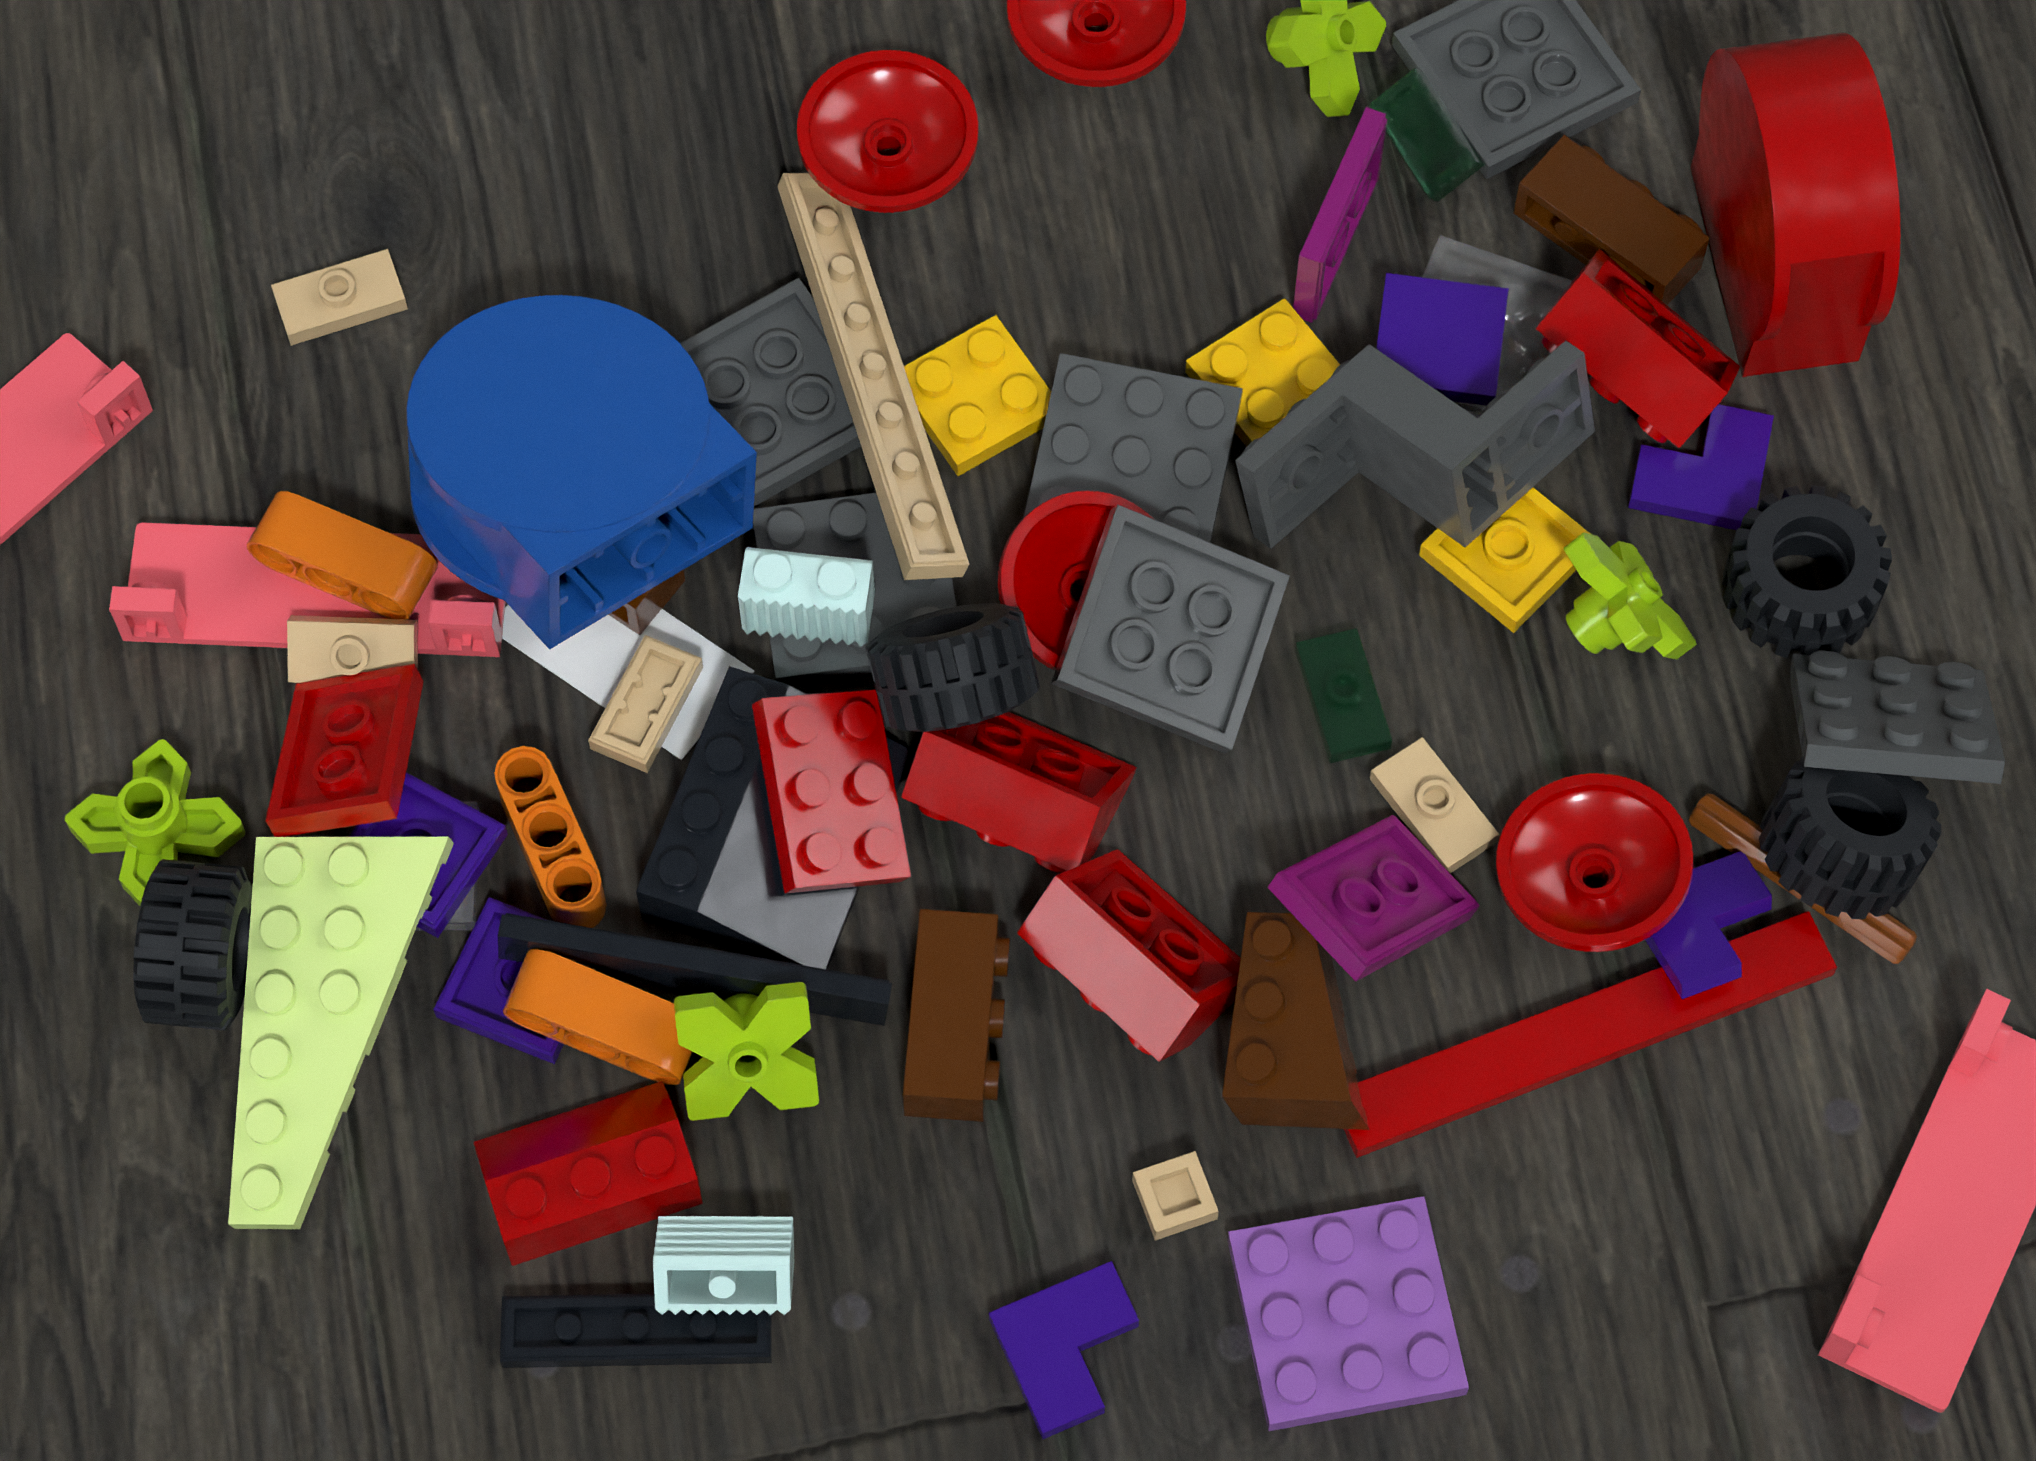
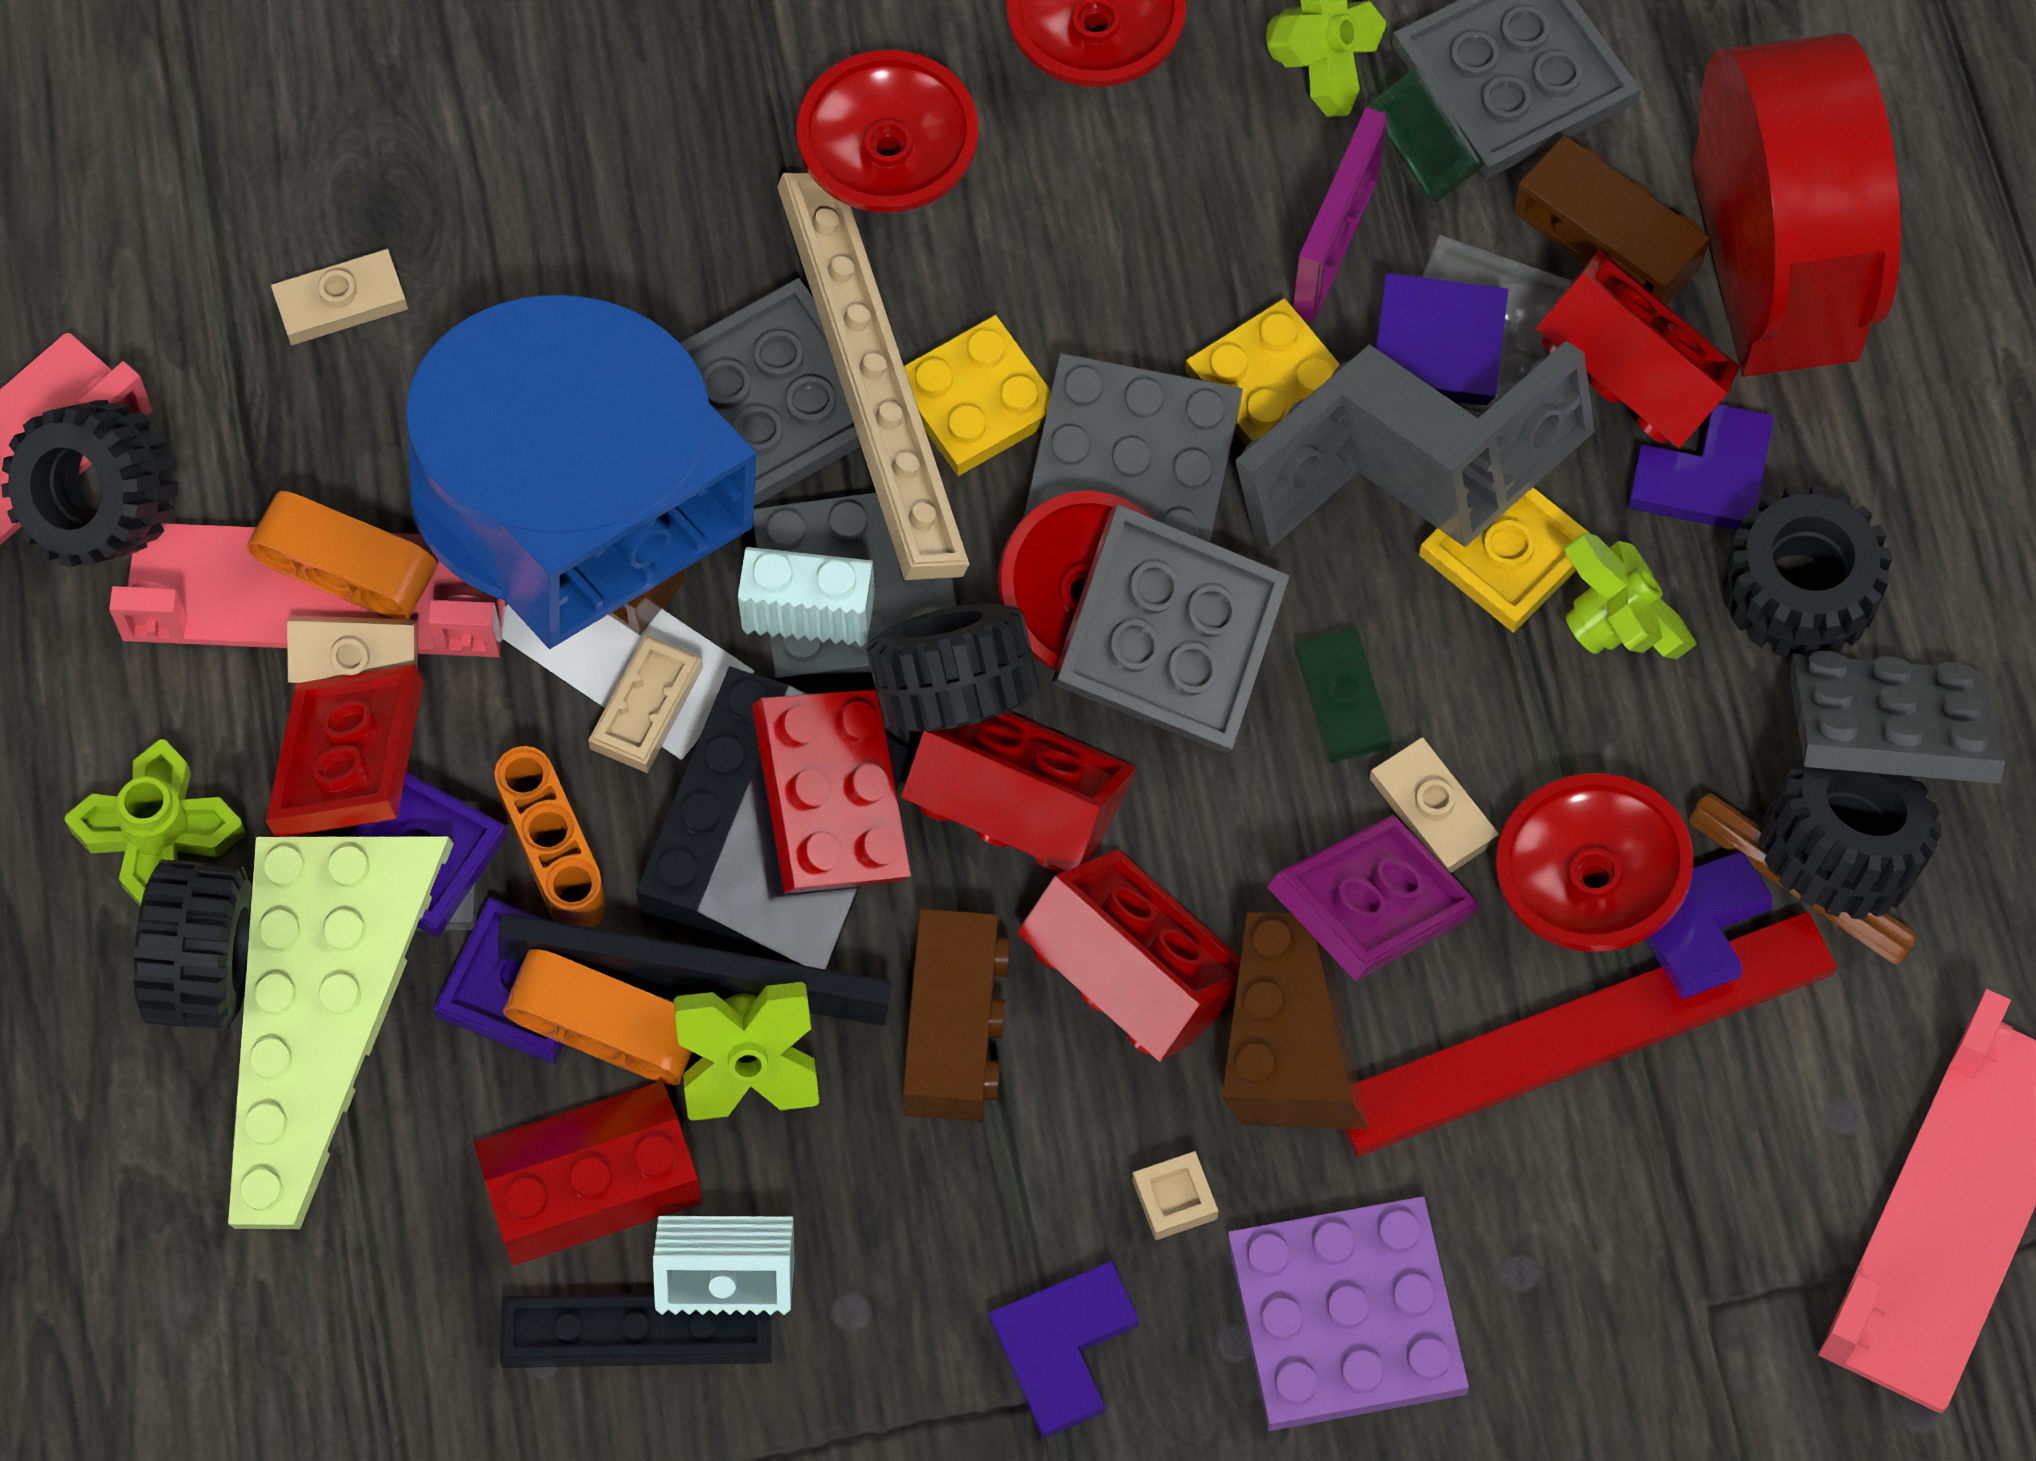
(48, 489): none -> black tyre

